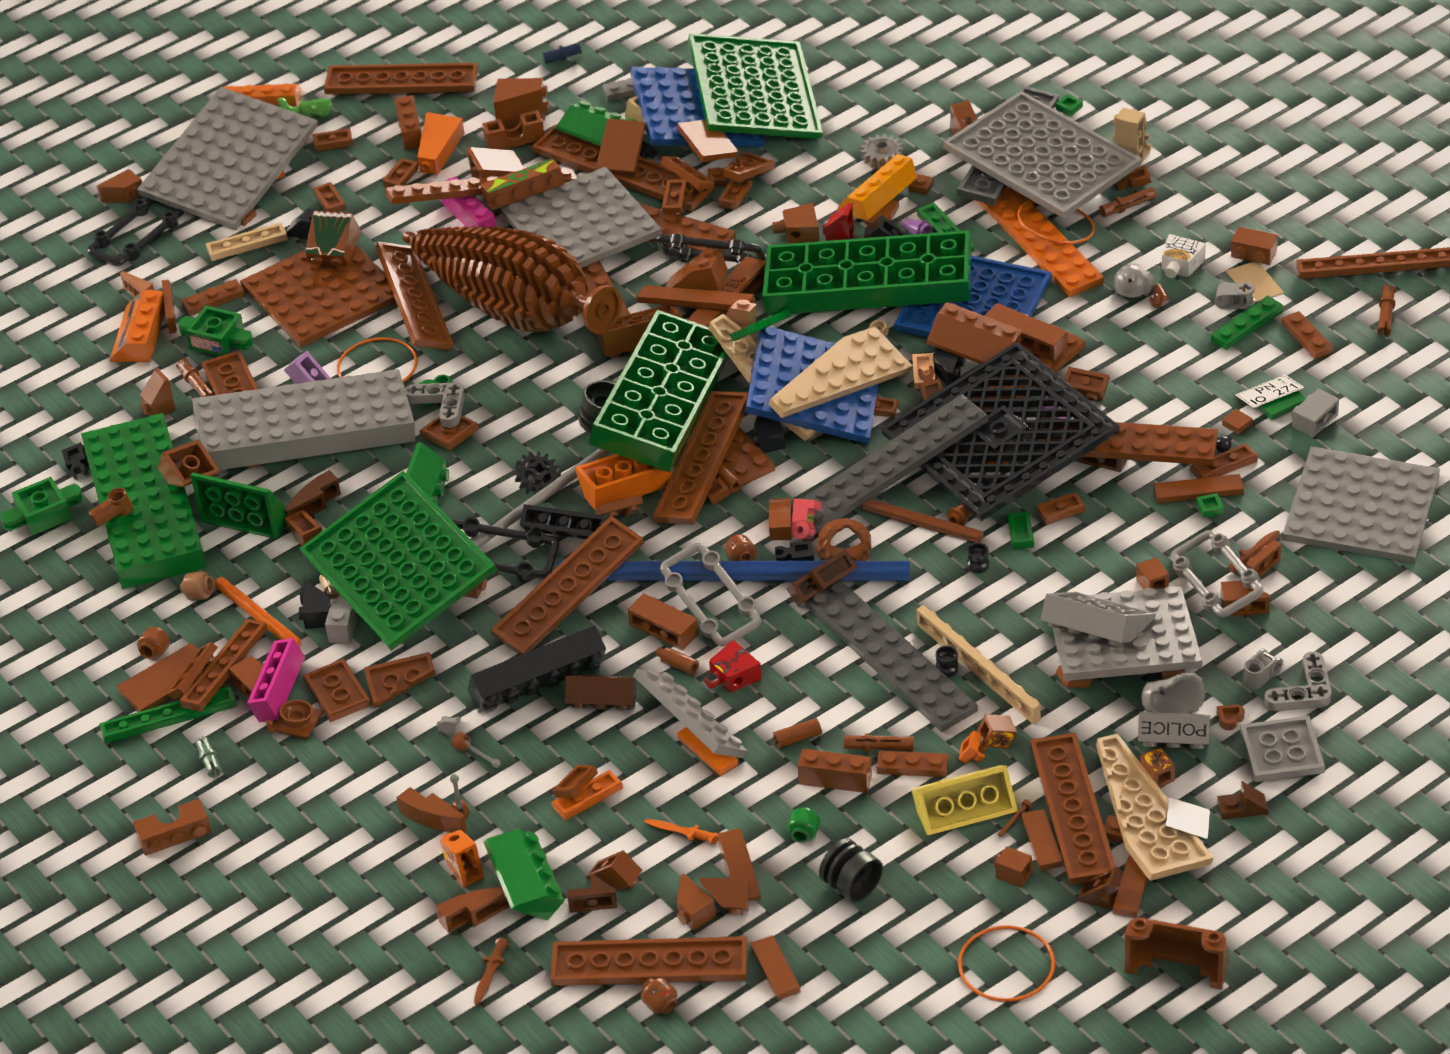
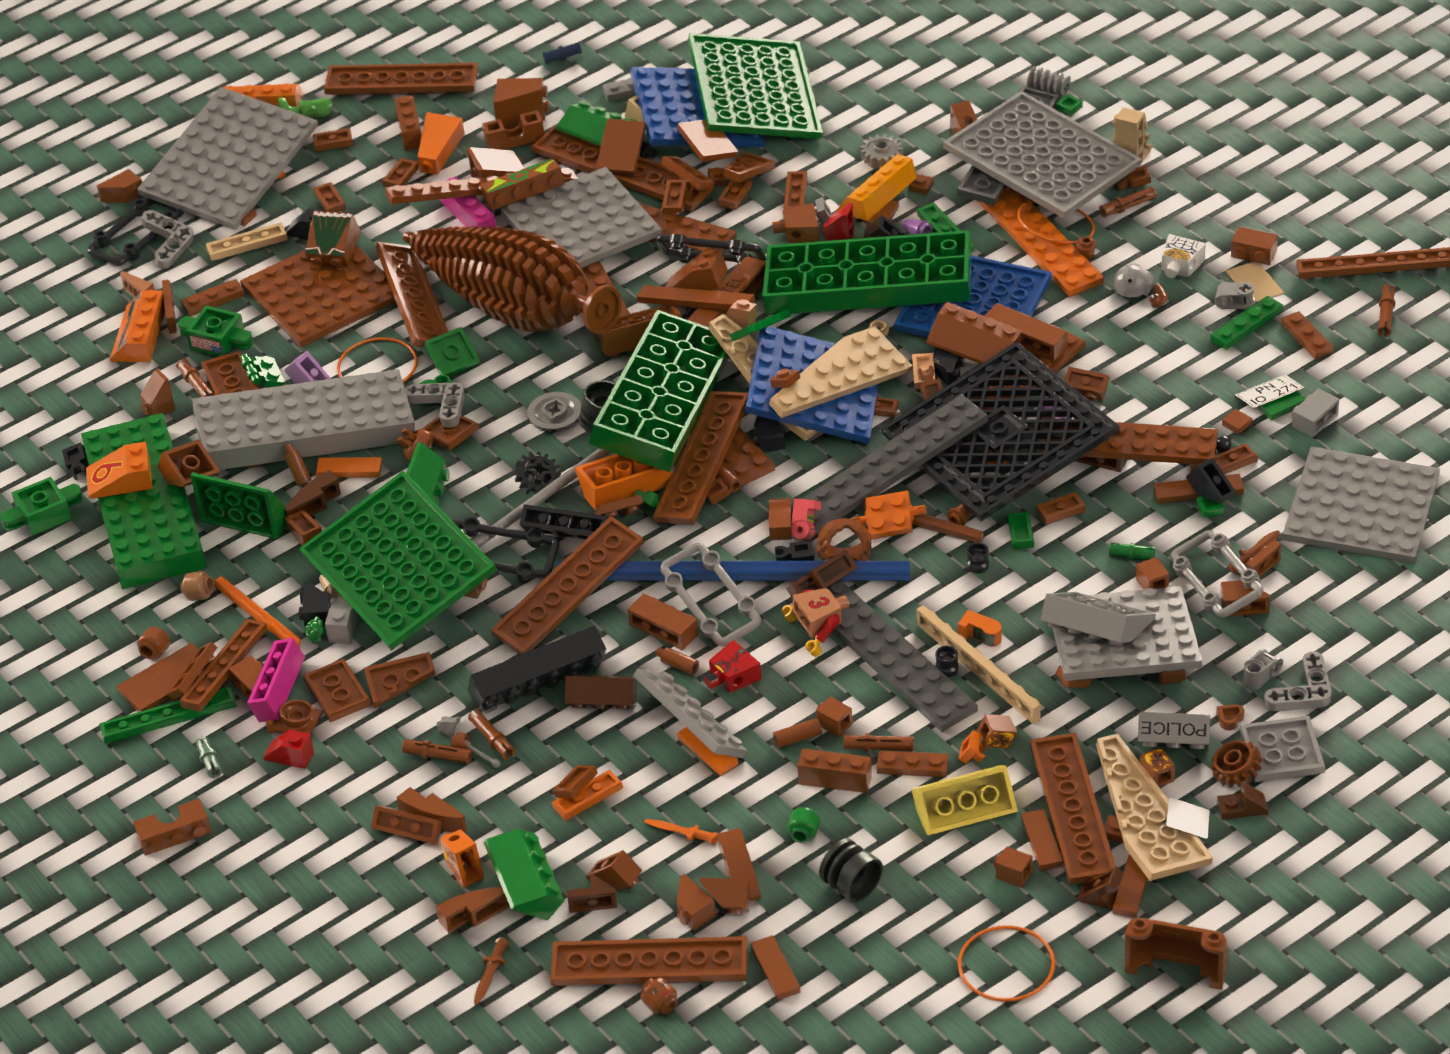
(116, 504): dark orange piece -> none
(120, 472): none -> orange slope
(155, 222): none -> light grey beam
(262, 370): none -> green plate
(291, 749): none -> red slope
(296, 465): none -> dark orange cylinder
(315, 629): none -> green plant
(350, 466): none -> orange tile
(406, 824): none -> dark orange plate
(412, 438): none -> dark orange piece
(428, 749): none -> dark orange pin
(452, 352): none -> green plate
(459, 804): hinge -> none
(495, 739): none -> dark orange pin
(542, 408): none -> light grey gear
(649, 498): none -> green plate
(739, 548): dark orange head -> none
(785, 378): none -> dark orange plate
(795, 189): none -> dark orange plate
(817, 613): none -> nougat torso
(822, 211): none -> light grey plate
(834, 716): none -> dark orange brick
(890, 514): none -> orange plate
(980, 628): none -> orange leg
(1026, 804): dark orange piece -> none
(1048, 81): none -> light grey piece
(1086, 247): none -> dark orange hose
(1131, 551): none -> green pin
(1181, 694): light grey piece -> none
(1210, 482): none -> black slope
(1236, 763): none -> dark orange gear

